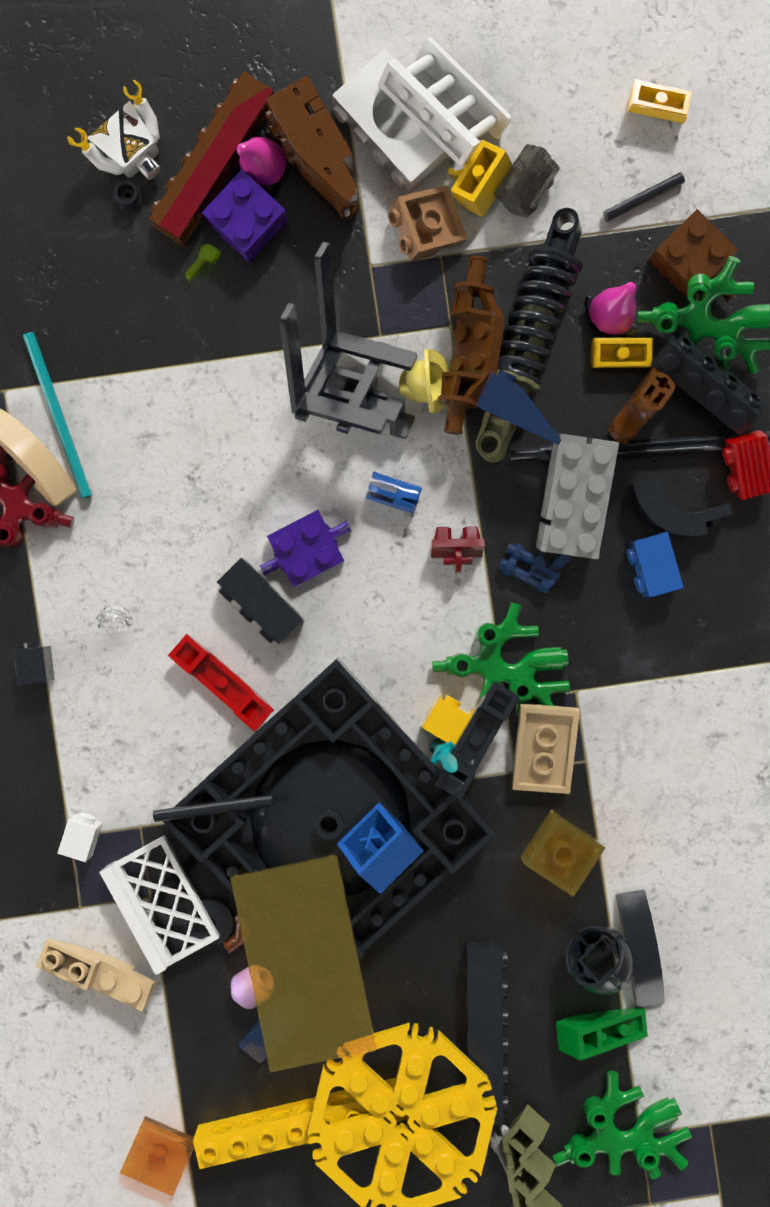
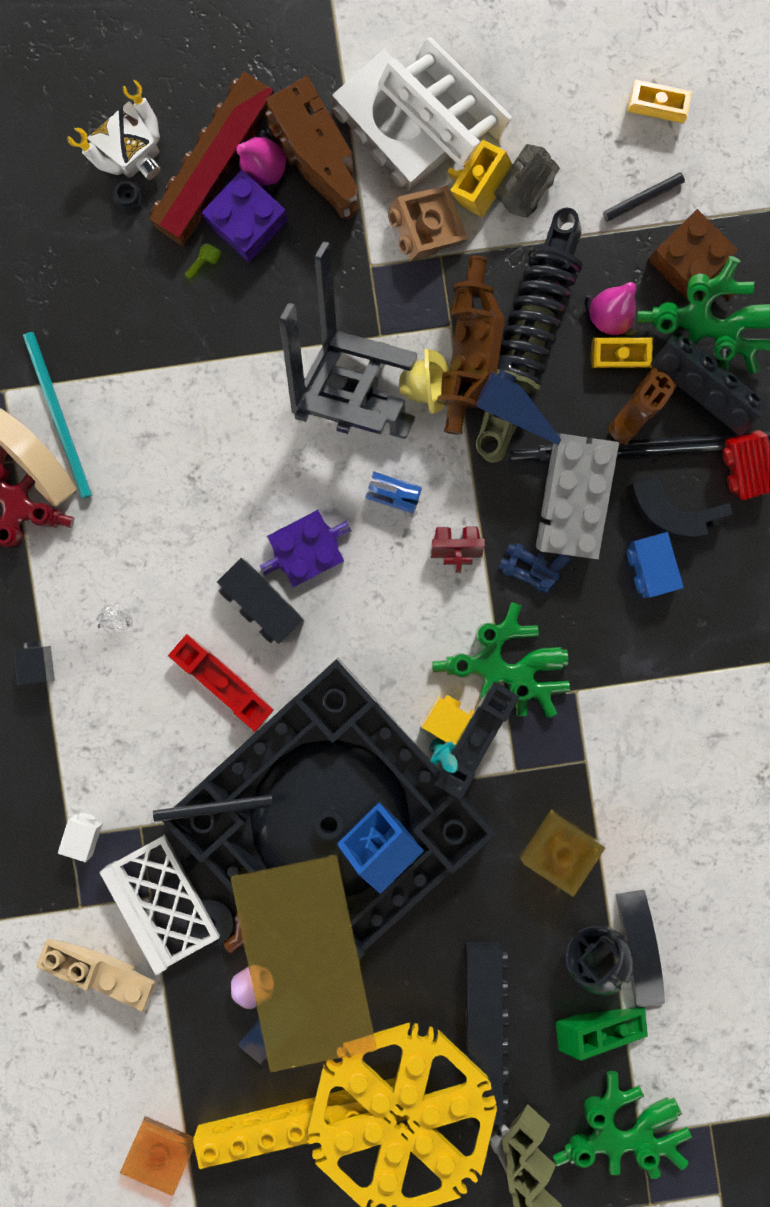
(545, 748): tan plate -> none

